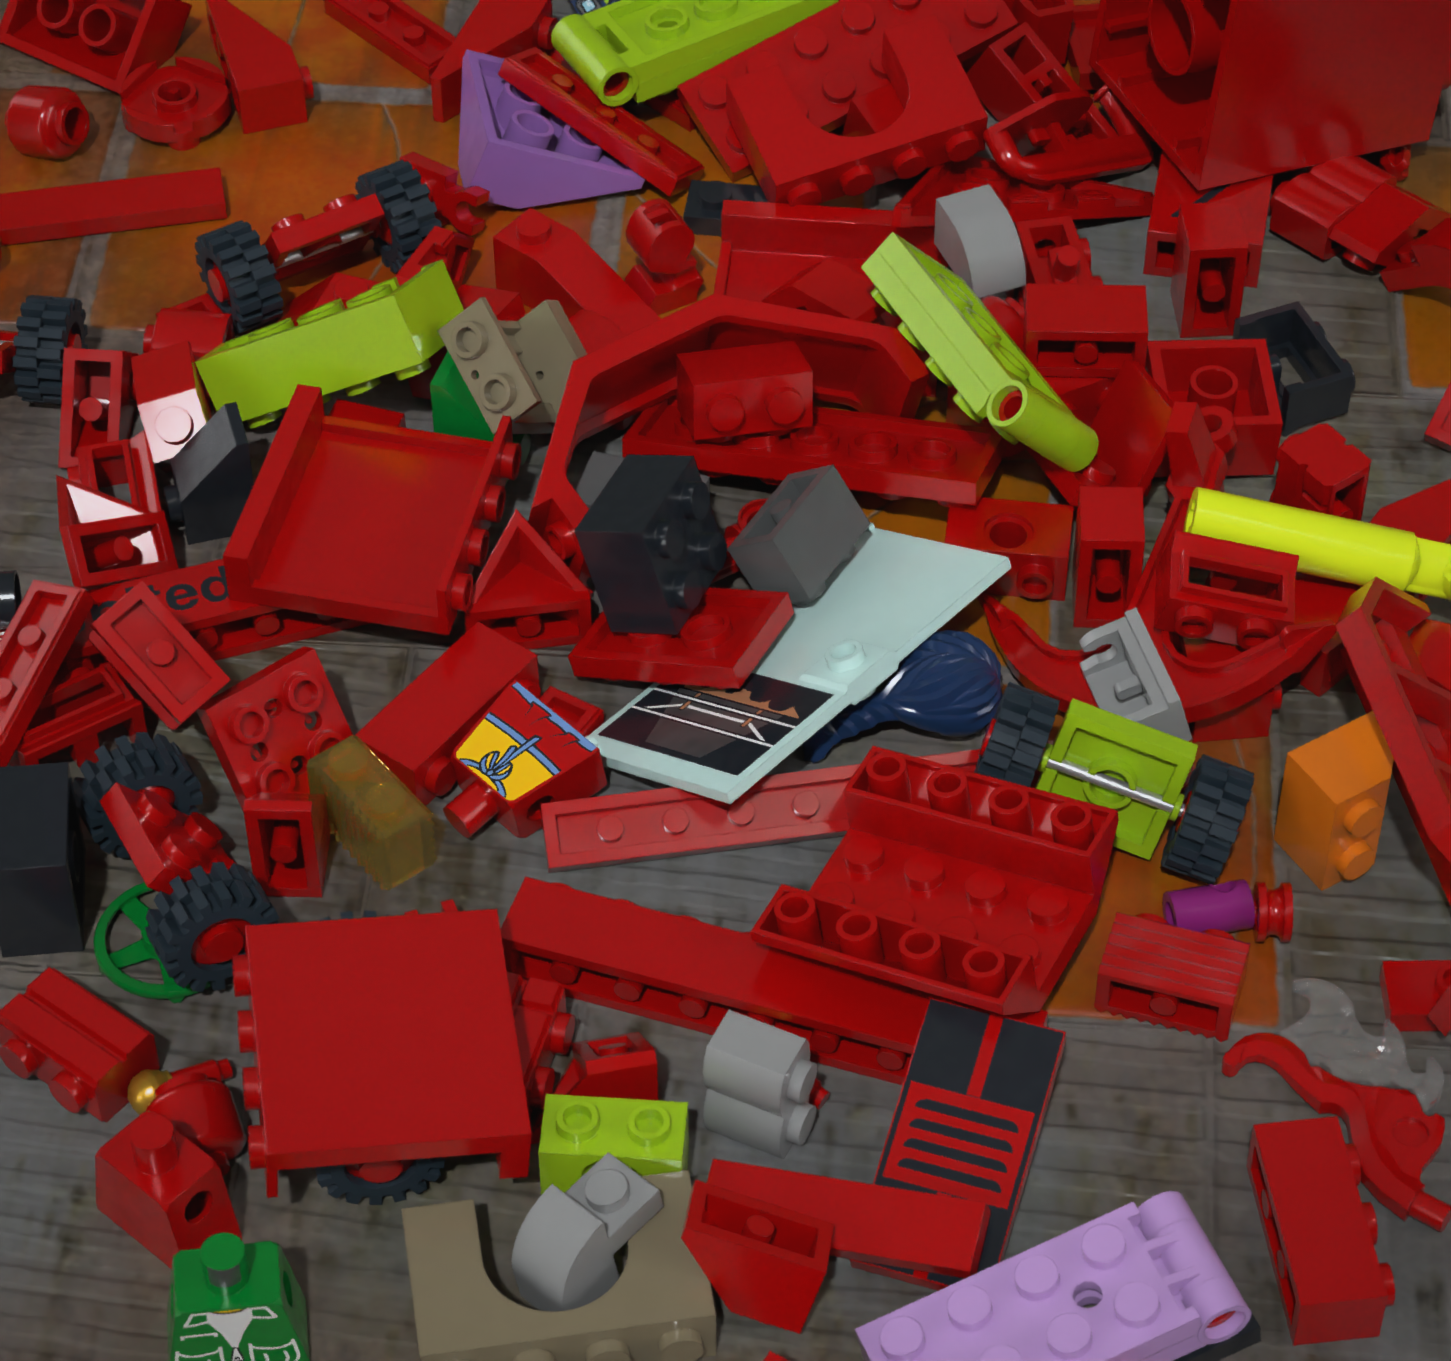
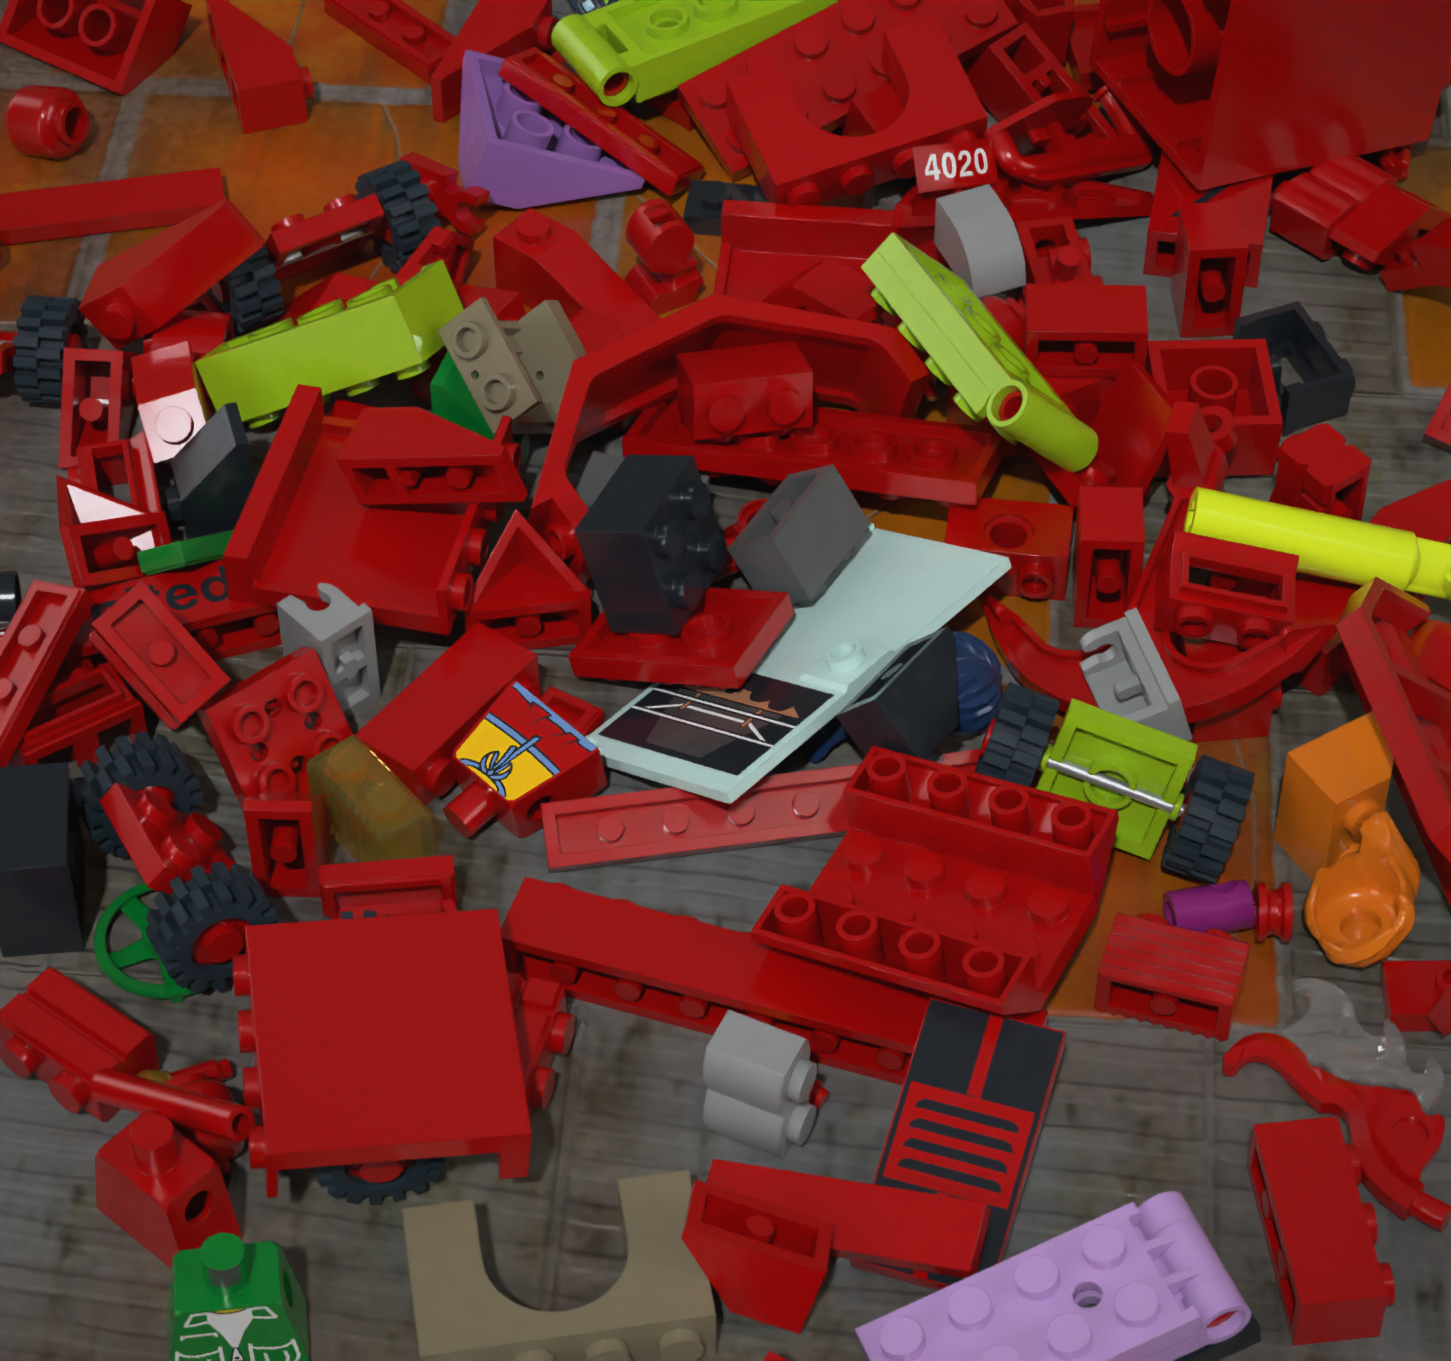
(167, 272): none -> red slope
(175, 102): red plate -> none
(177, 1104): none -> red piece
(184, 553): none -> green tile
(342, 641): none -> light grey hinge
(387, 886): none -> red tile
(425, 459): none -> red slope
(571, 1236): light grey brick -> none
(582, 1129): lime brick -> none
(608, 1068): red slope -> none
(909, 702): none -> black slope
(955, 165): none -> red sticker
(1366, 898): none -> orange hair

